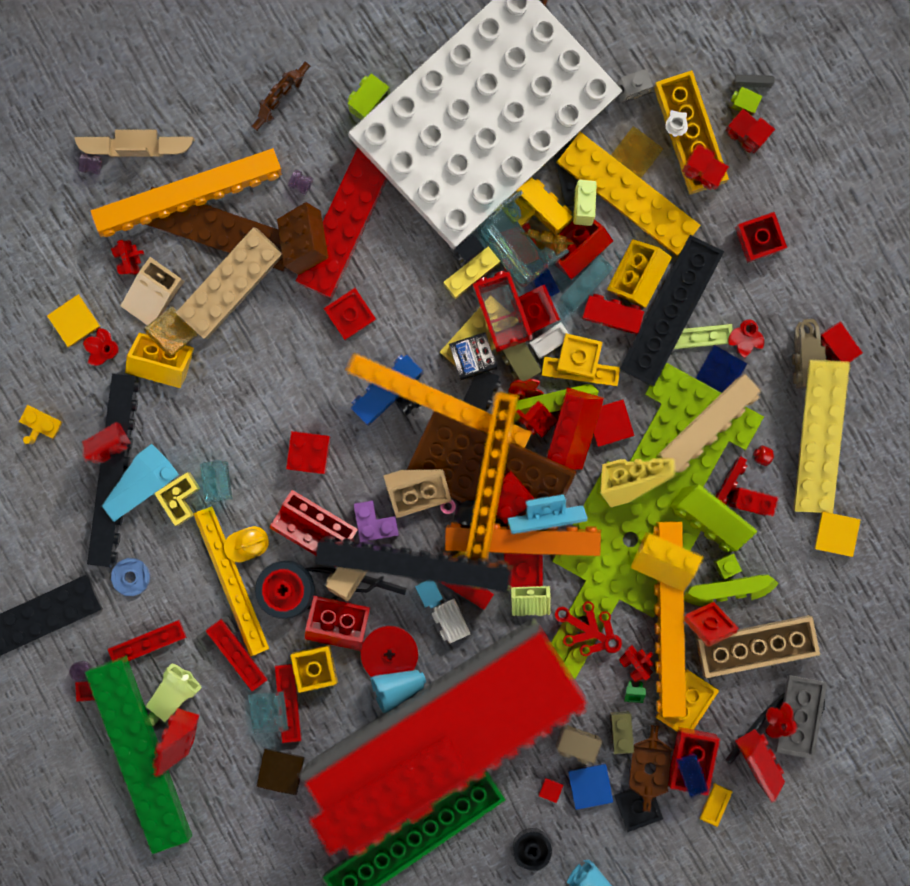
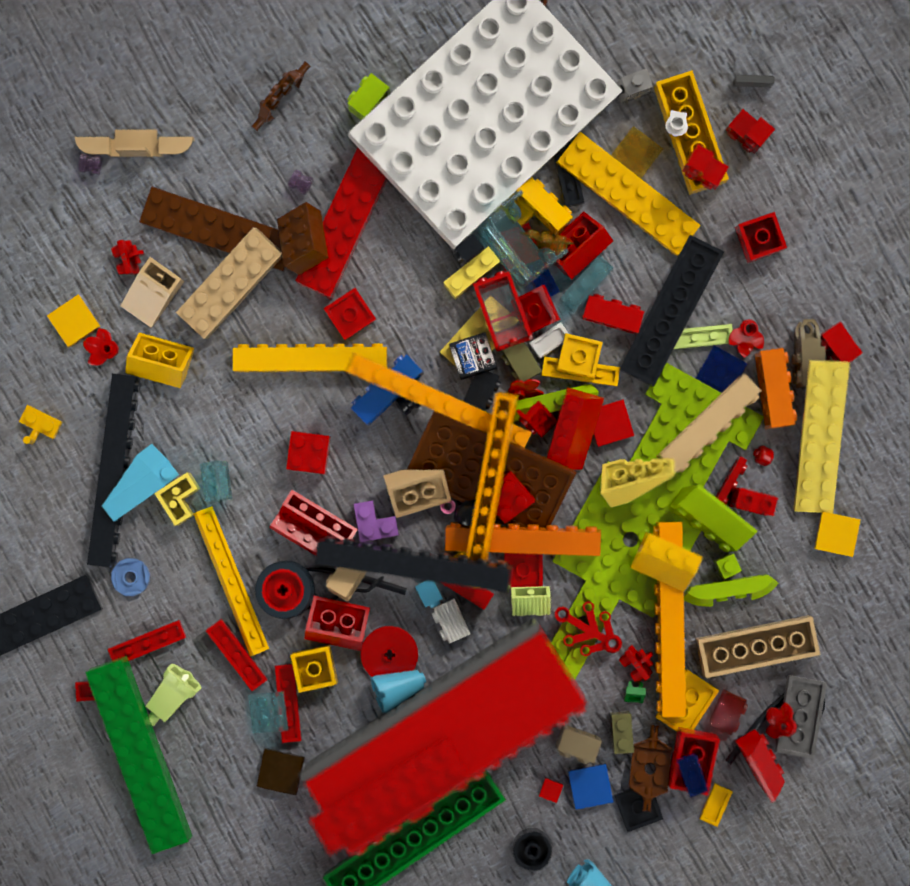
(80, 667): clear purple wheel -> none
(104, 443): red slope -> none
(170, 332): clear yellow plate -> none
(176, 740): red slope -> none
(186, 193): light orange brick -> none
(246, 544): yellow piece -> none
(302, 357): none -> yellow brick
(546, 513): medium azure bracket -> none
(584, 202): yellowish green brick -> none
(639, 273): yellow slope -> none
(711, 624): red plate -> none
(728, 712): none -> clear red brick
(745, 100): lime brick -> none
(774, 387): none -> orange brick

